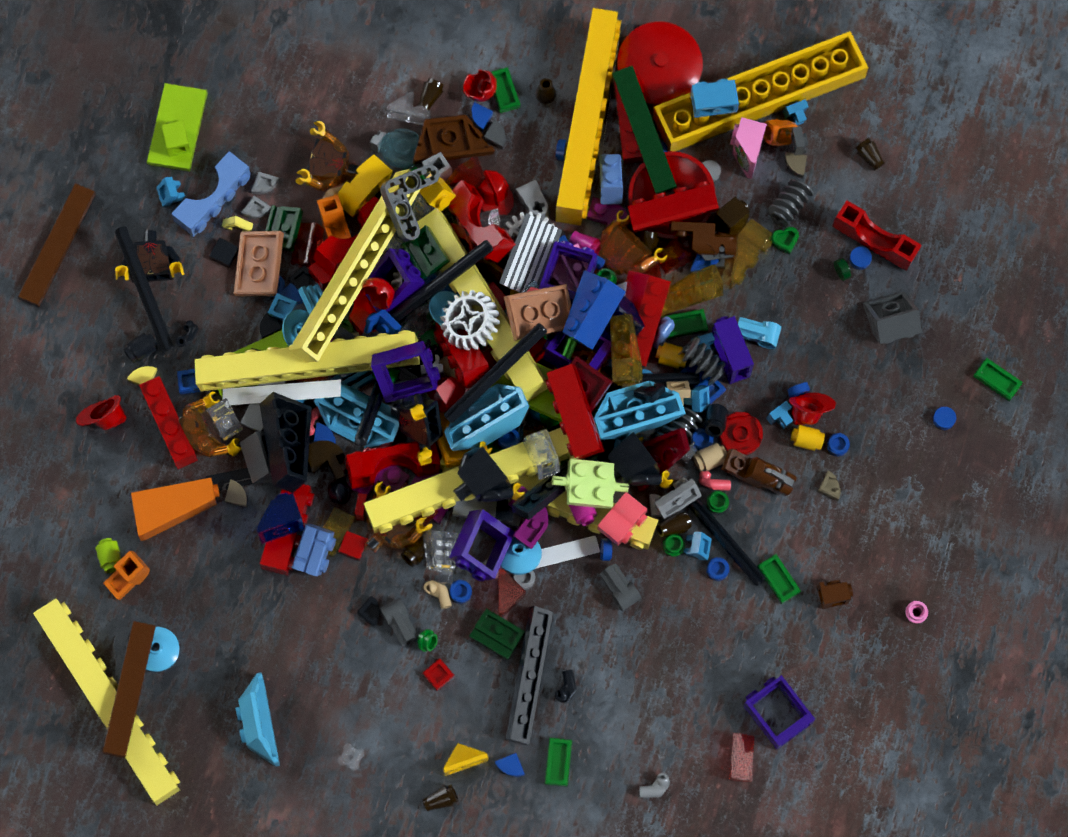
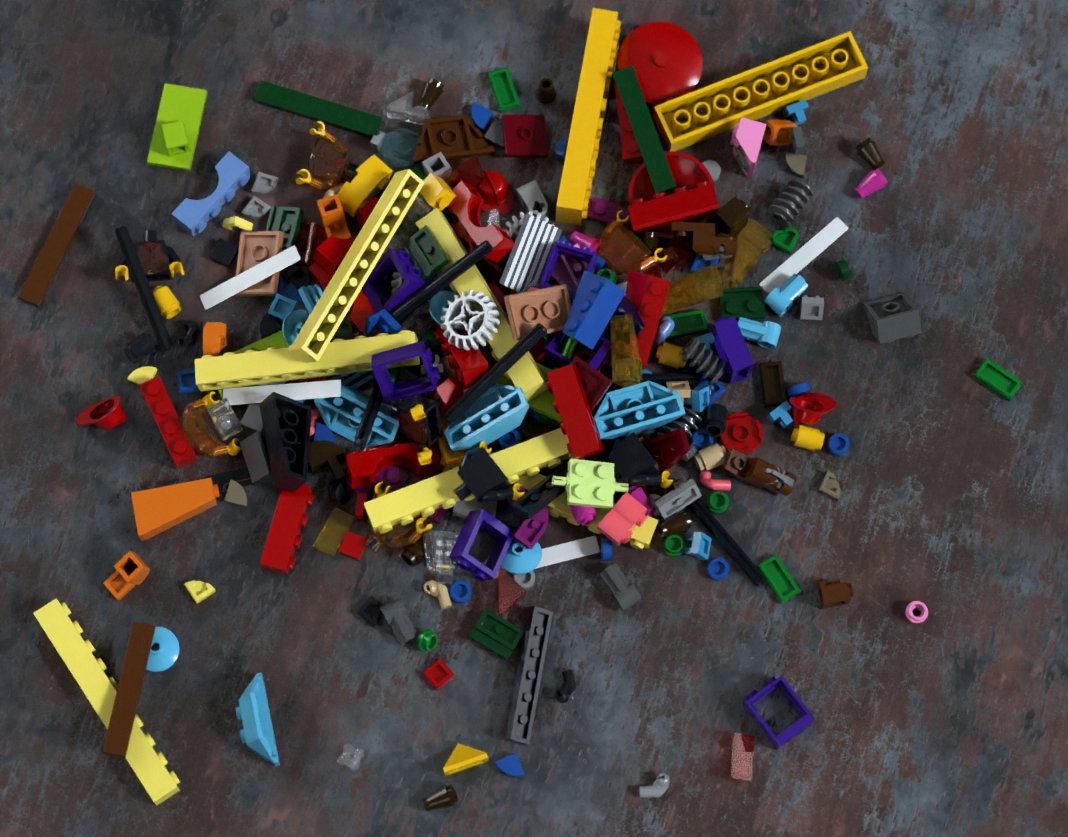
(108, 554): lime brick -> none
(166, 301): none -> yellow brick
(168, 193): dark azure tile -> none
(199, 590): none -> light yellow tile
(214, 338): none -> orange rock
(250, 277): none -> white sticker
(280, 518): clear blue slope -> none
(313, 550): medium blue brick -> none
(317, 109): none -> dark green tile
(380, 292): red hair -> none
(399, 198): dark grey beam -> none
(480, 86): red hair -> none
(524, 136): none -> dark red plate
(542, 451): clear torso -> none
(558, 762): green tile -> none
(610, 179): medium blue brick -> none
(641, 497): none -> dark pink cone
(649, 394): black tile -> none
(714, 98): dark azure brick -> none
(743, 303): none -> dark green plate
(772, 383): none -> dark brown tile
(782, 298): none -> medium azure piece
(804, 255): none -> white sticker
(812, 308): none -> light grey tile
(860, 258): blue tile -> none
(871, 183): none -> dark pink cone
(893, 247): red arch -> none
(944, 418): blue tile -> none

